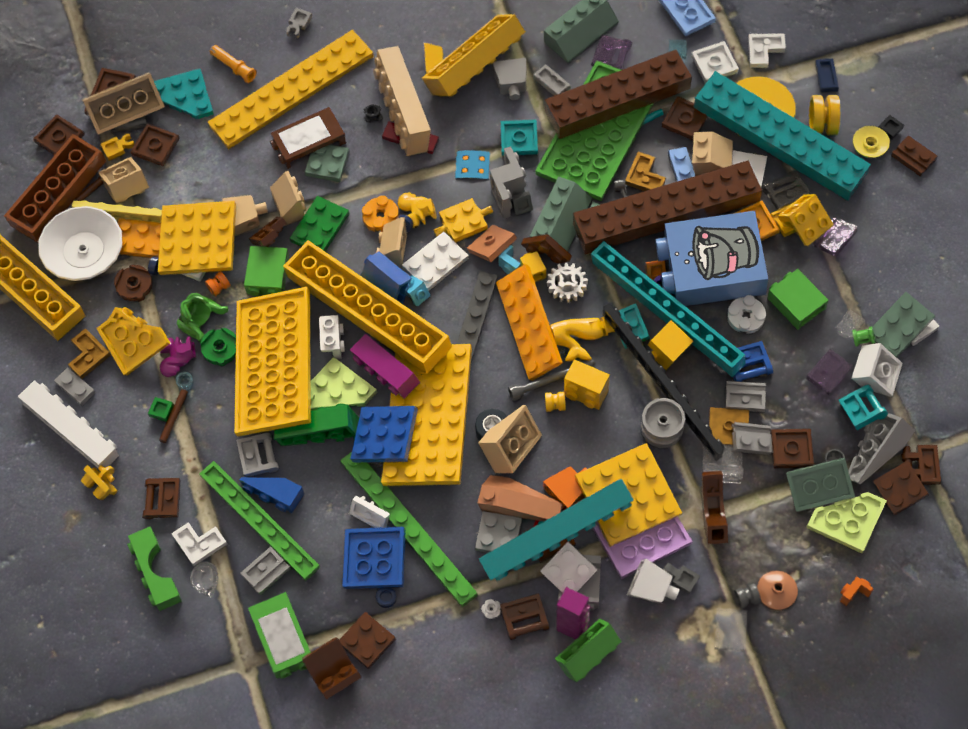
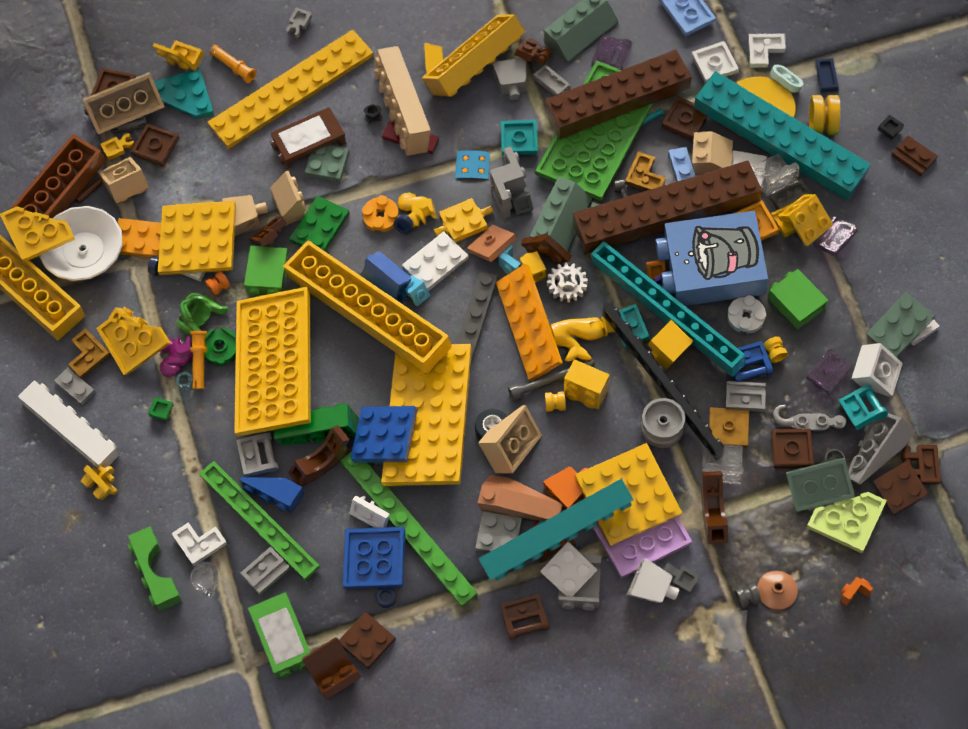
(35, 232): none -> yellow plate
(56, 133): reddish brown plate -> none
(124, 212): light yellow plate -> none
(136, 292): reddish brown plate -> none
(167, 500): reddish brown plate -> none
(173, 416): reddish brown bar -> none
(181, 54): none -> yellow bracket
(198, 349): none -> light orange pin
(321, 460): none -> reddish brown arch
(331, 335): white bracket -> none
(339, 385): yellowish green plate -> none
(384, 366): magenta brick -> none
(393, 241): tan slope -> none
(486, 609): white plate -> none
(531, 50): none -> reddish brown plate
(573, 613): magenta brick -> none
(588, 650): bright green brick -> none
(680, 46): clear light blue tile -> none
(752, 438): light grey plate -> none
(775, 174): none -> clear bracket
(775, 349): none -> yellow wheel
(786, 78): none -> light aqua plate
(815, 422): none -> light grey piece
(850, 322): clear bracket -> none
(863, 336): bright green bush -> none
(874, 136): light yellow dish -> none

